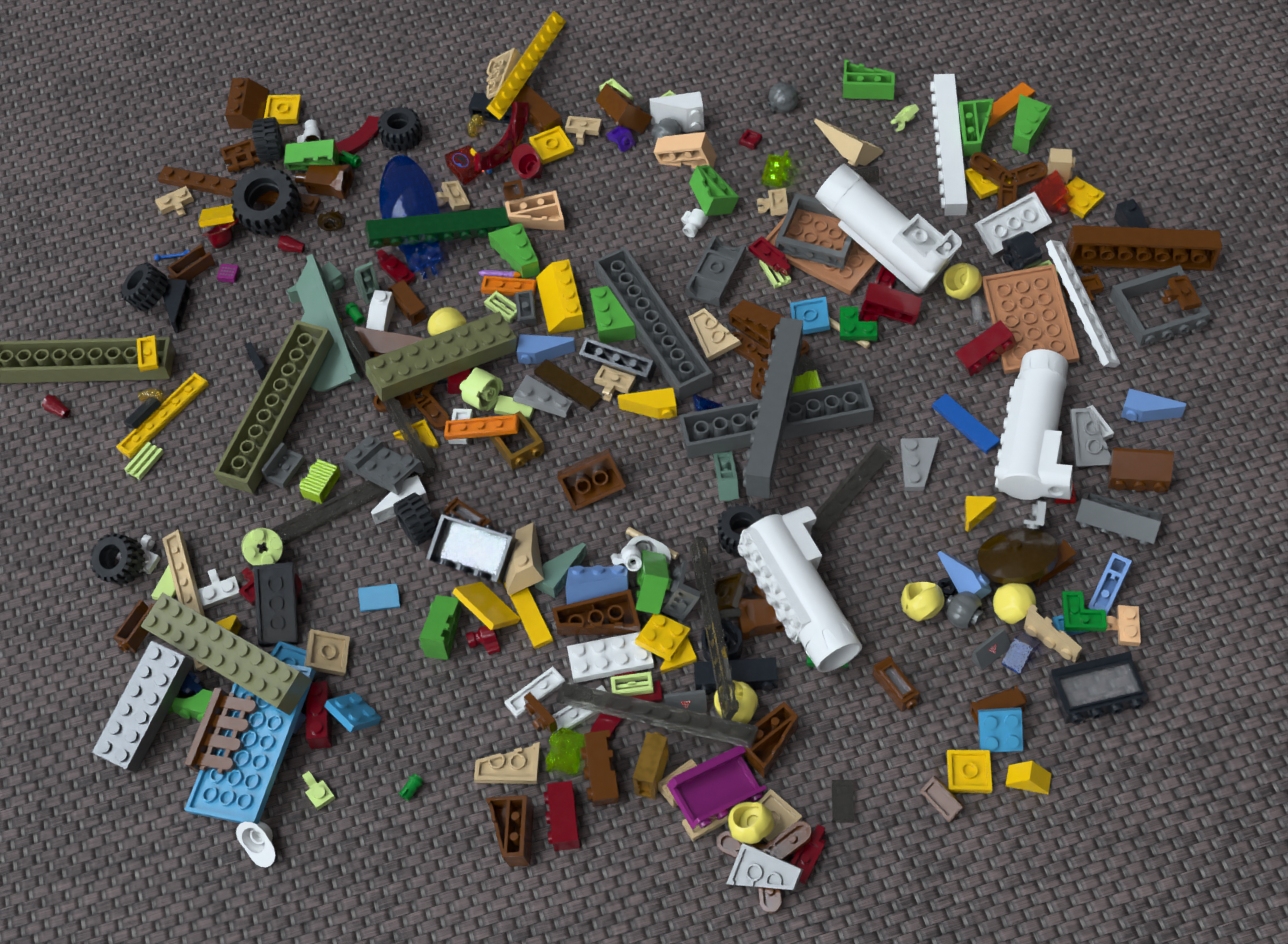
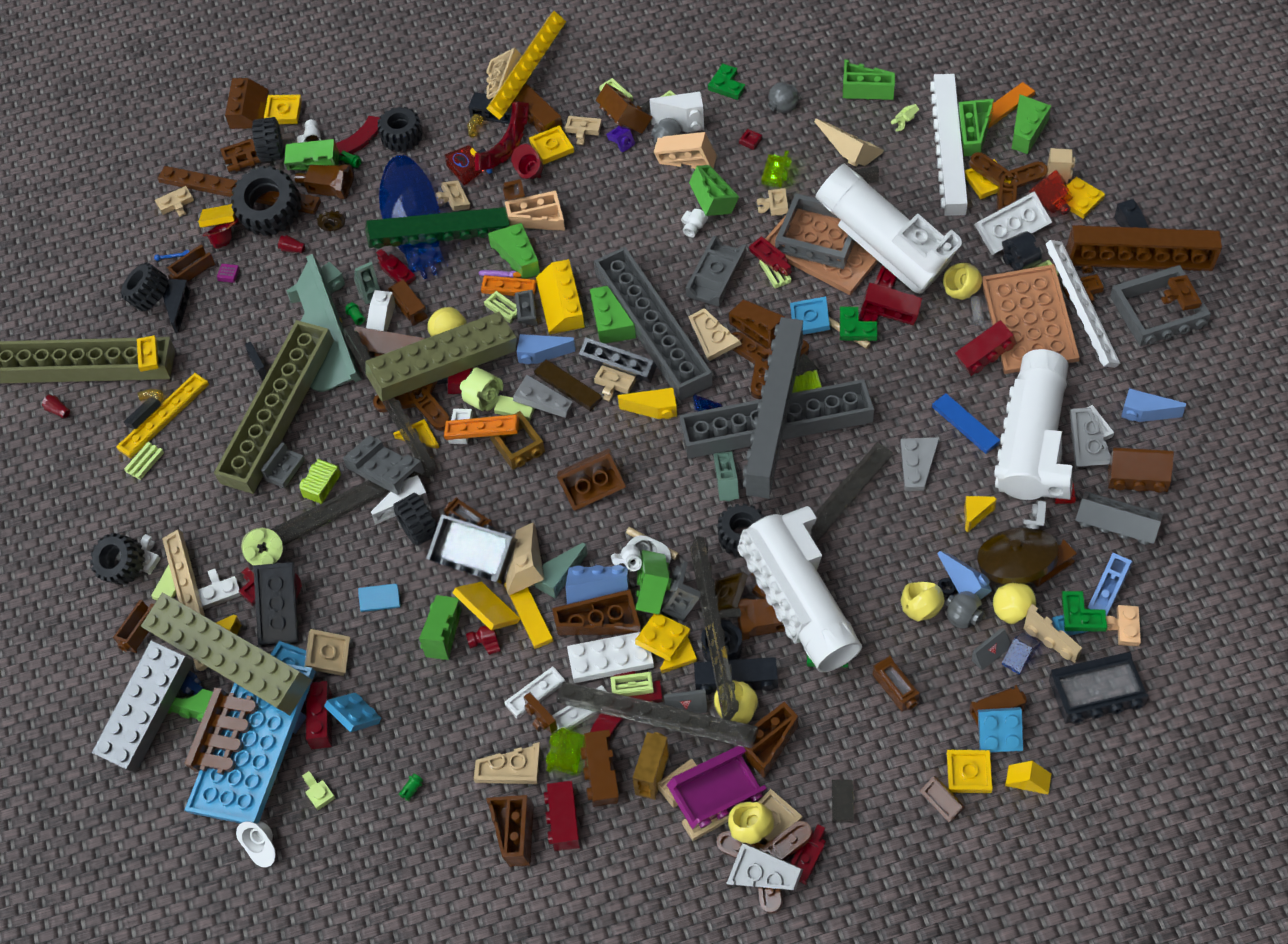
(724, 84): none -> green plate

